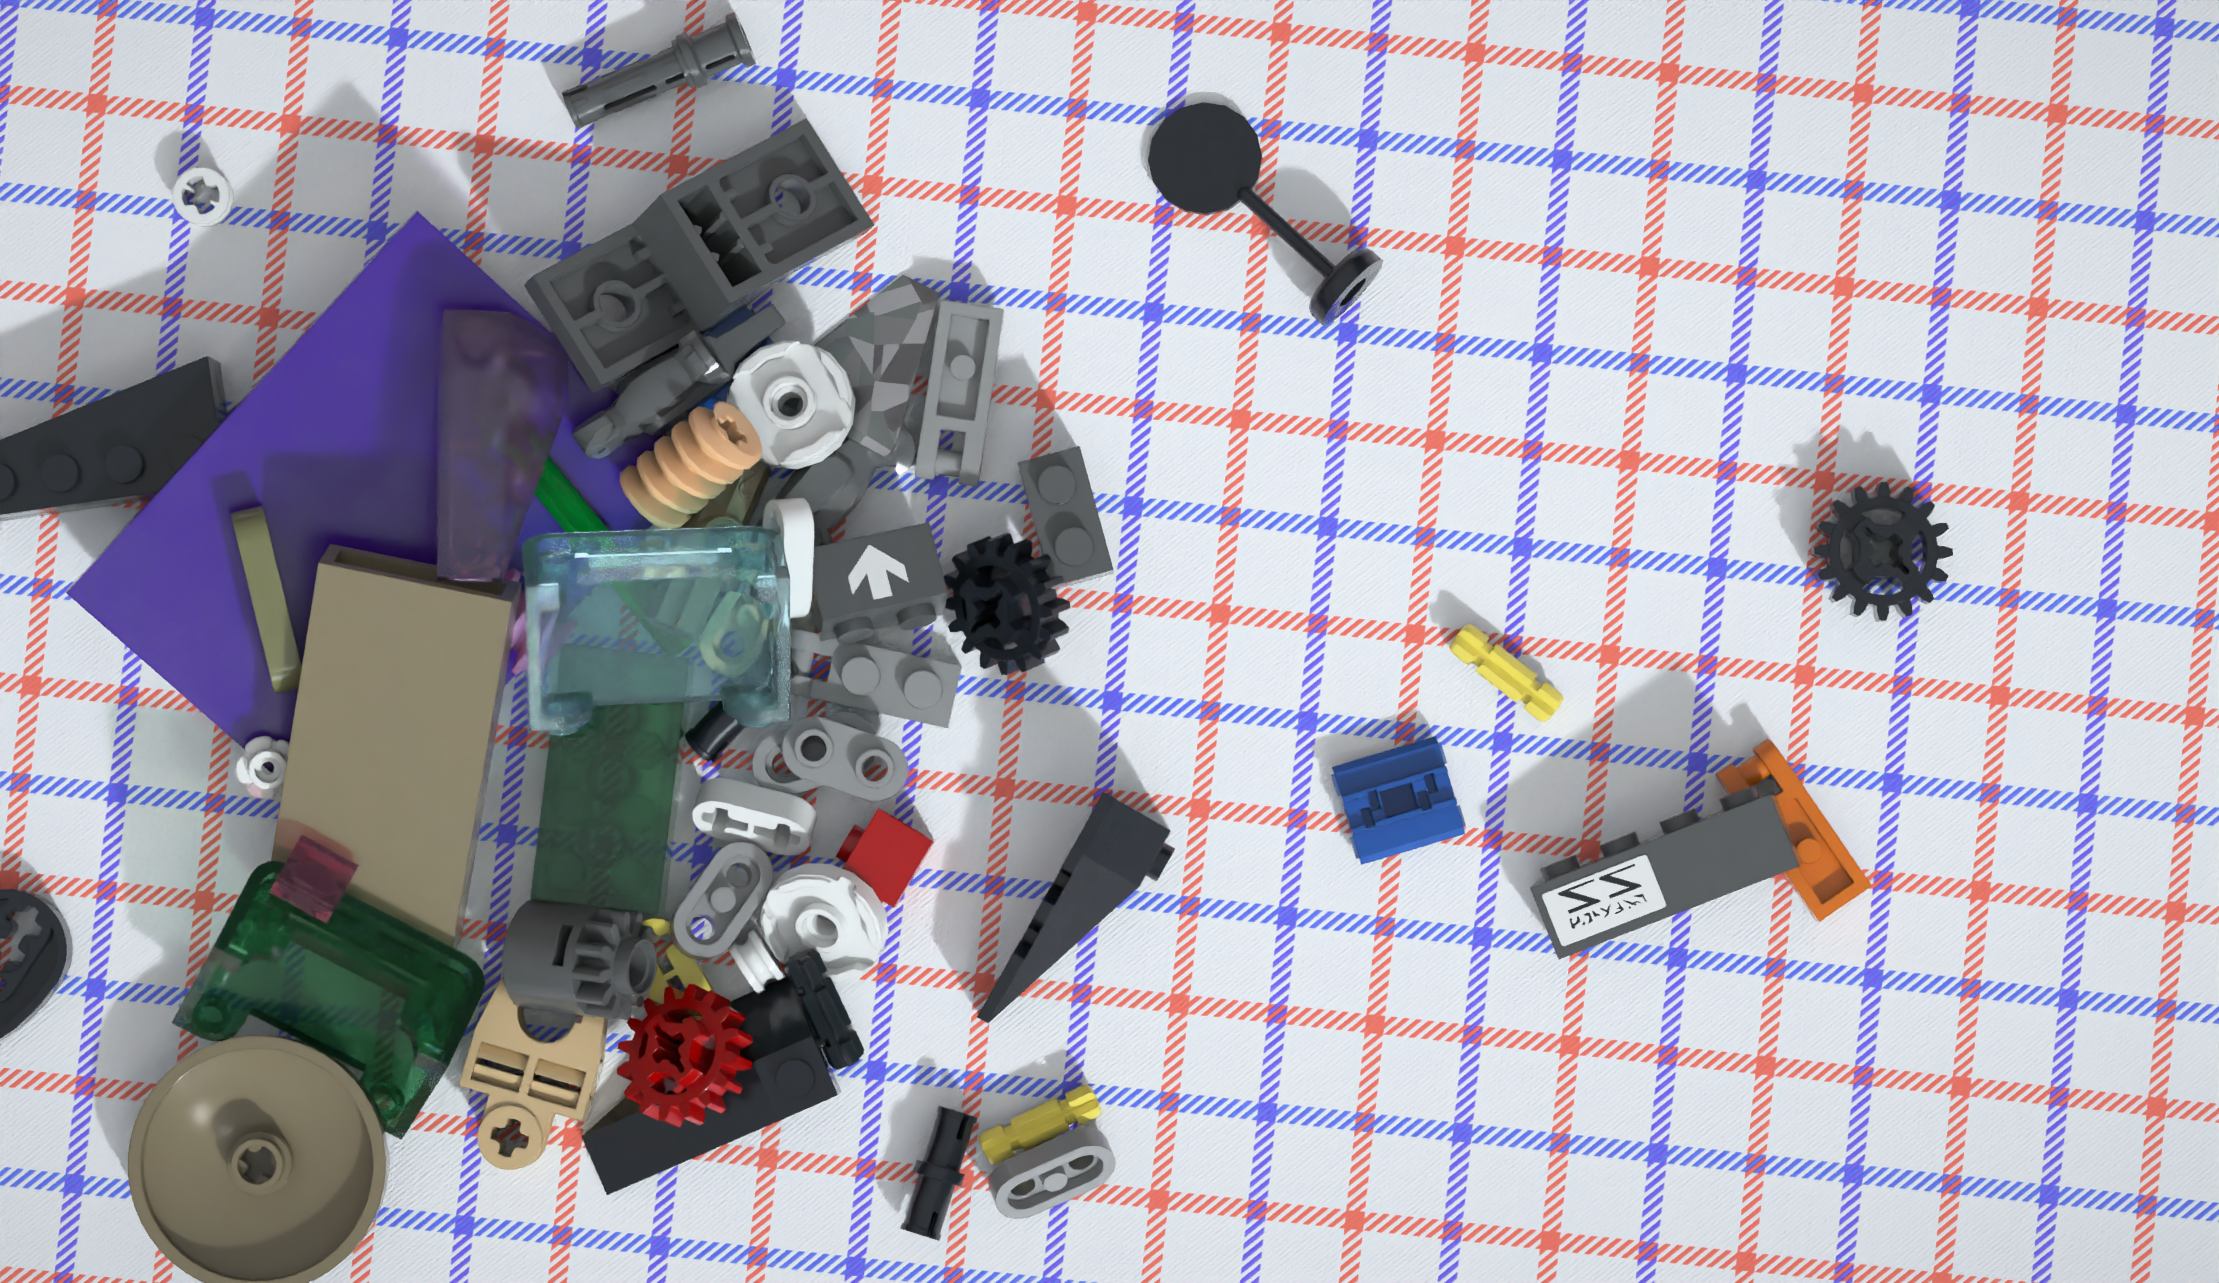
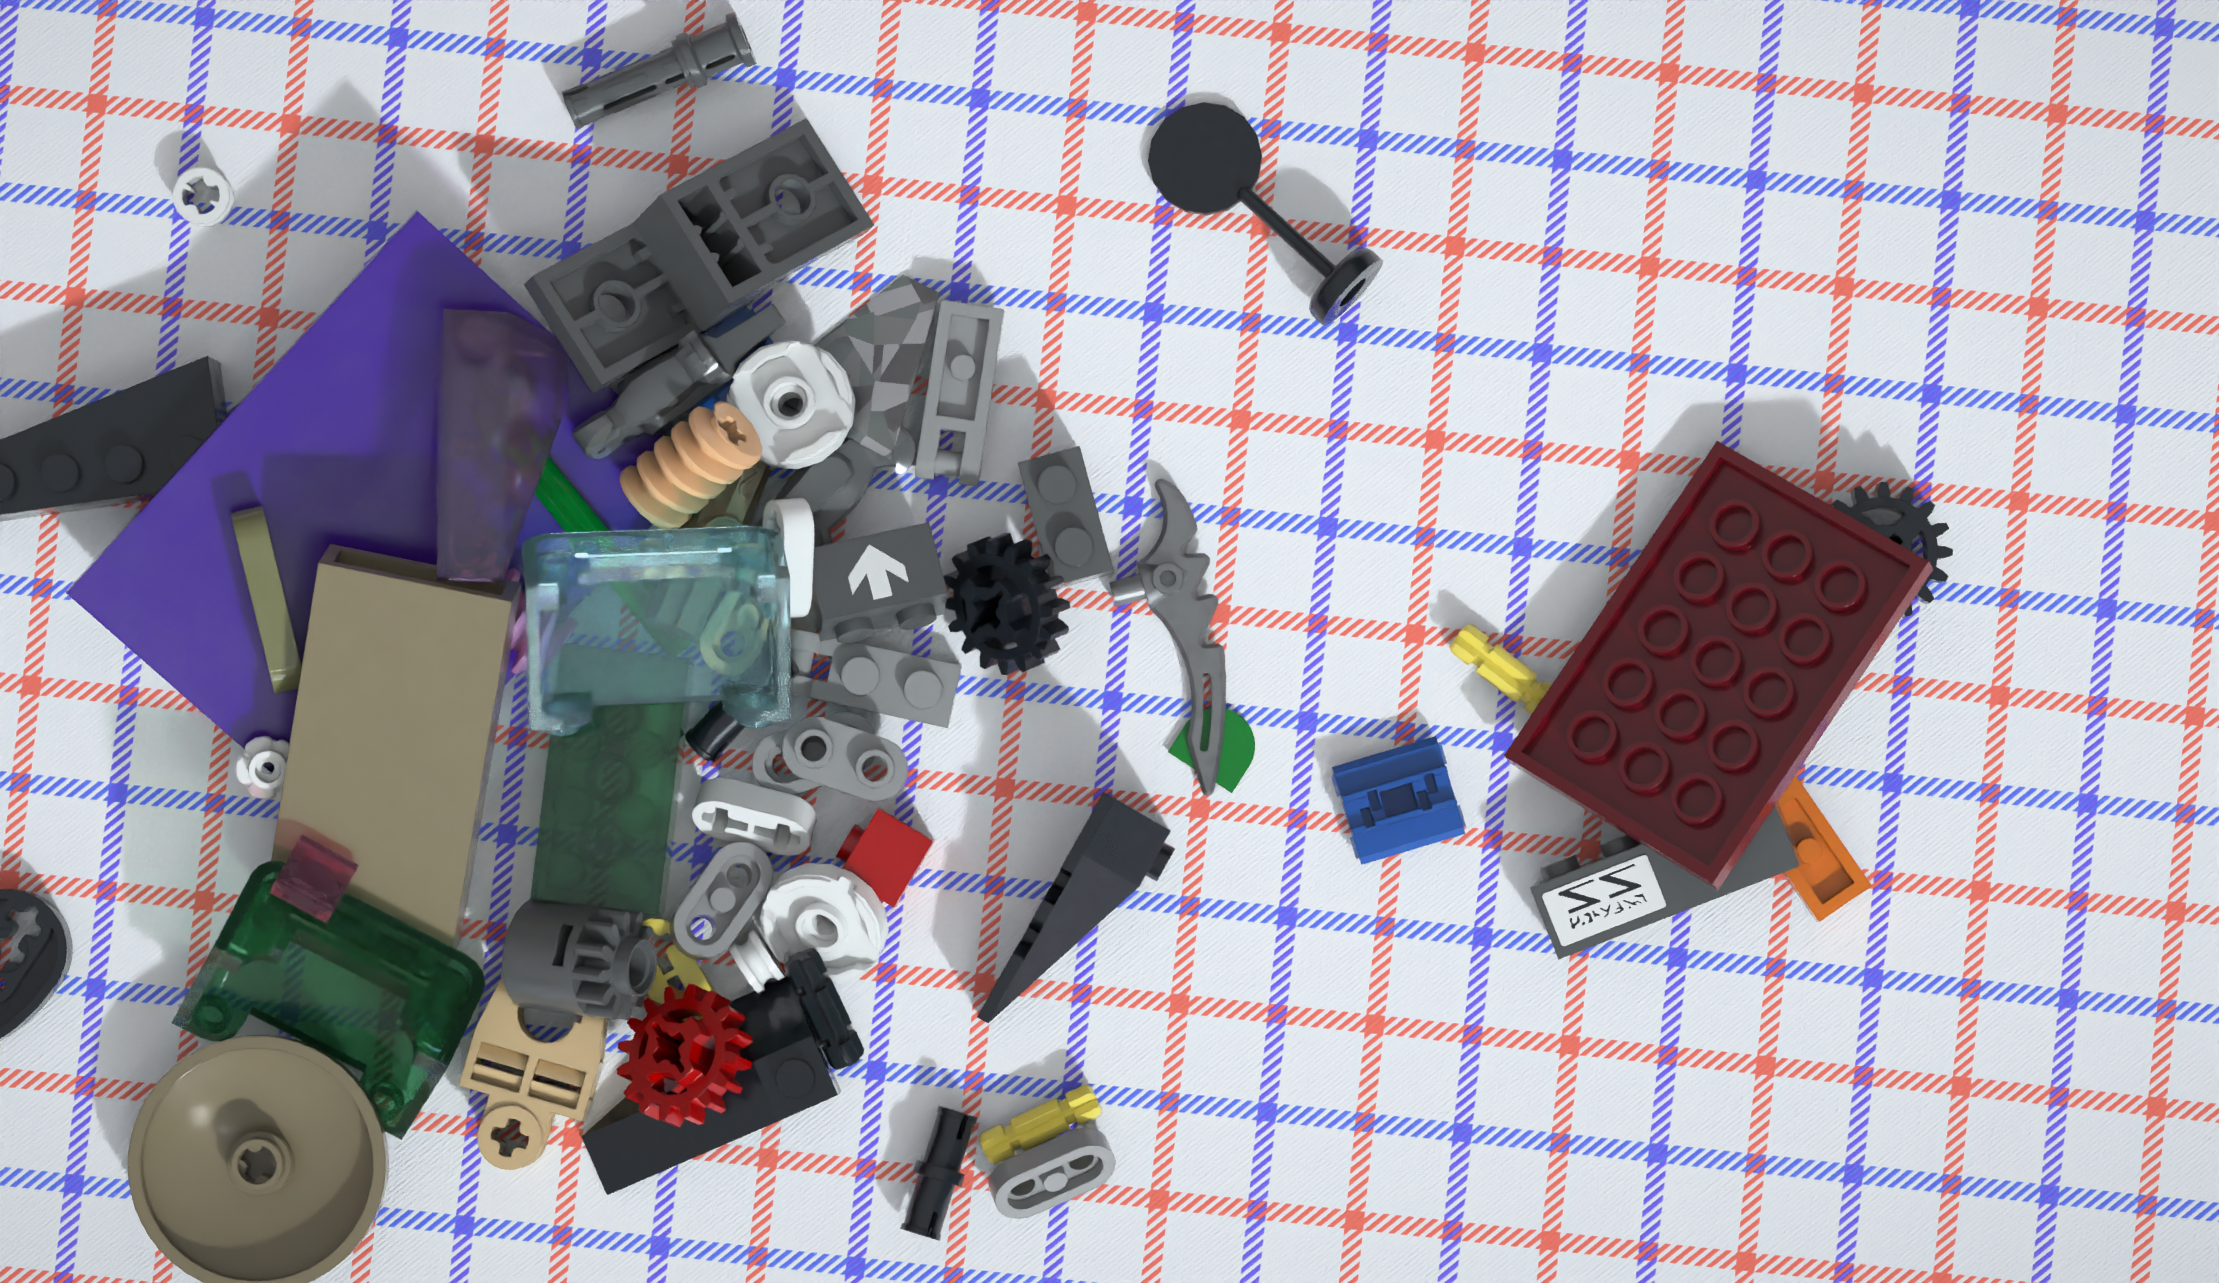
(1169, 584): none -> flat silver piece
(1236, 752): none -> green piece
(1718, 664): none -> dark red plate

